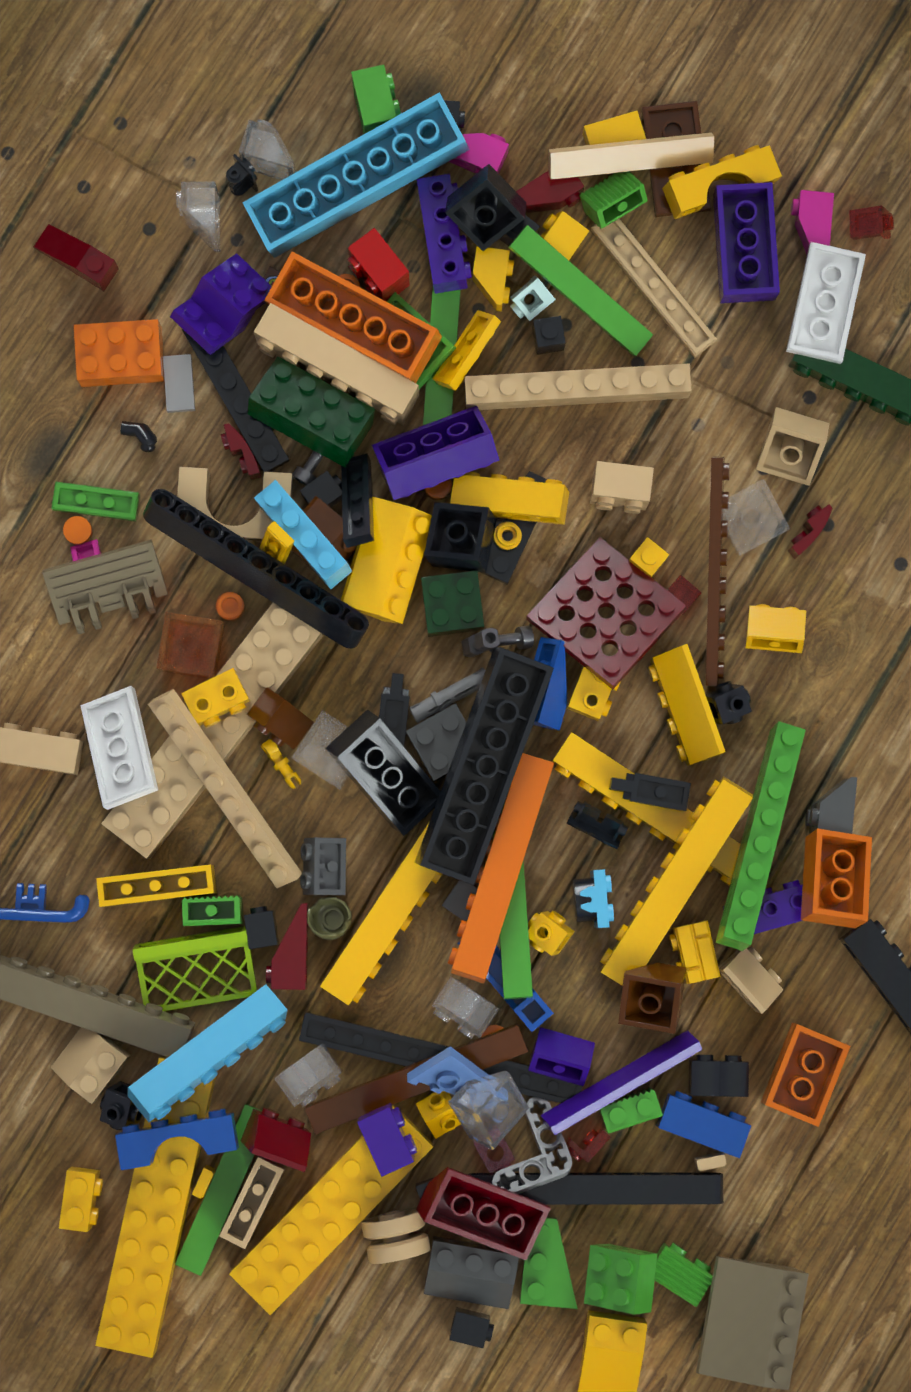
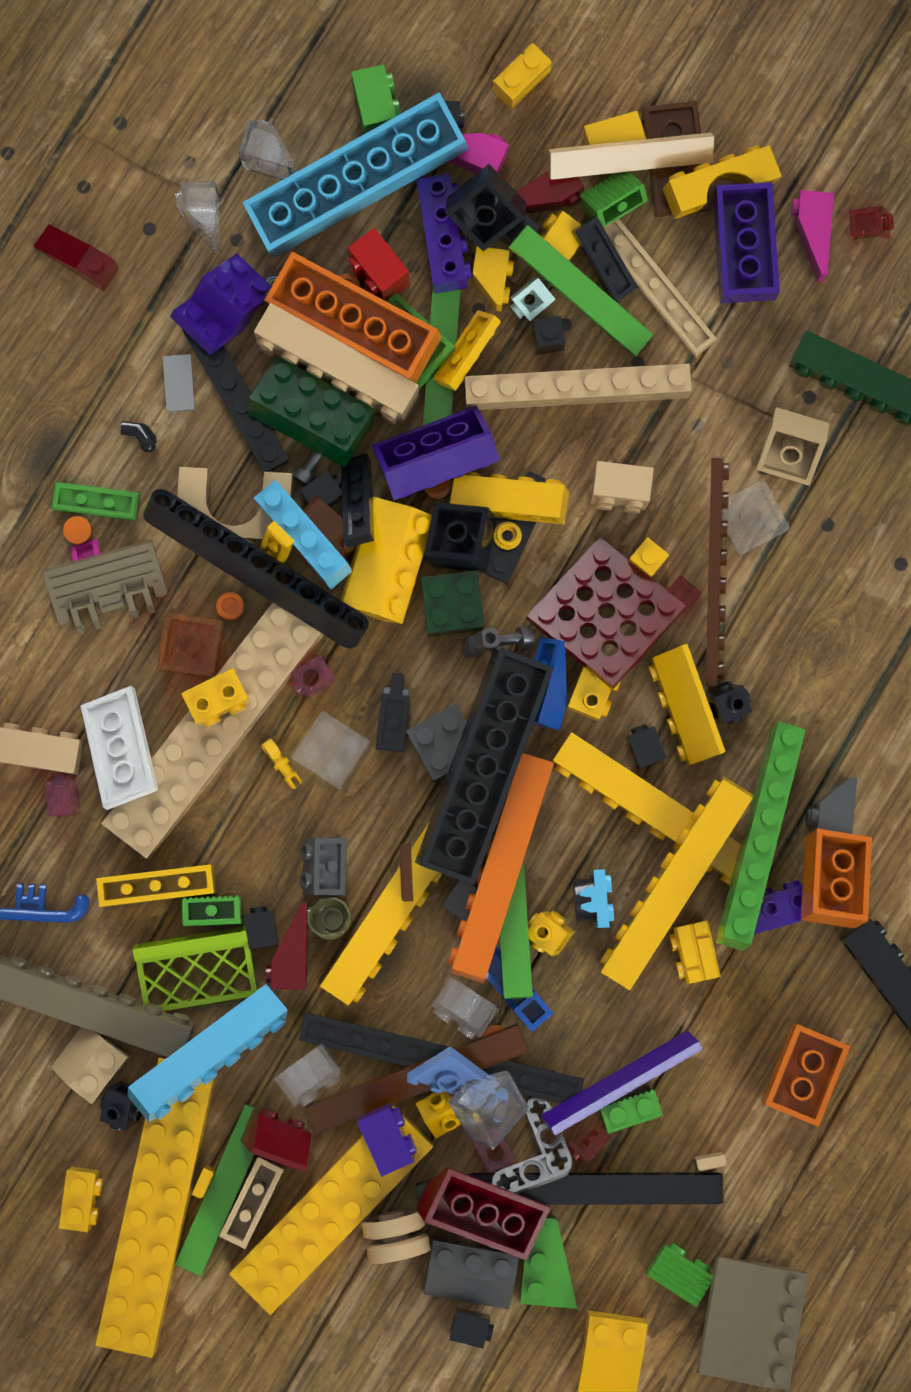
(62, 796): none -> clear pink brick
(119, 353): orange brick -> none
(214, 1133): blue arch -> none
(224, 788): tan plate -> none
(237, 445): dark red slope -> none
(241, 176): black hinge -> none
(280, 719): reddish brown brick -> none
(325, 677): none -> clear pink brick
(385, 772): black brick -> none
(406, 872): none -> reddish brown tile
(439, 701): light grey pin -> none
(522, 76): none -> yellow brick
(561, 1056): dark purple brick -> none
(587, 819): black hinge -> none
(604, 259): none -> black tile
(620, 1278): bright green brick -> none
(645, 746): none -> black brick
(652, 997): reddish brown slope -> none
(653, 791): black hinge -> none
(704, 1124): blue brick -> none
(719, 1078): black brick -> none
(751, 979): tan slope -> none
(775, 628): yellow brick -> none
(817, 520): dark red slope -> none
(825, 302): white tile -> none

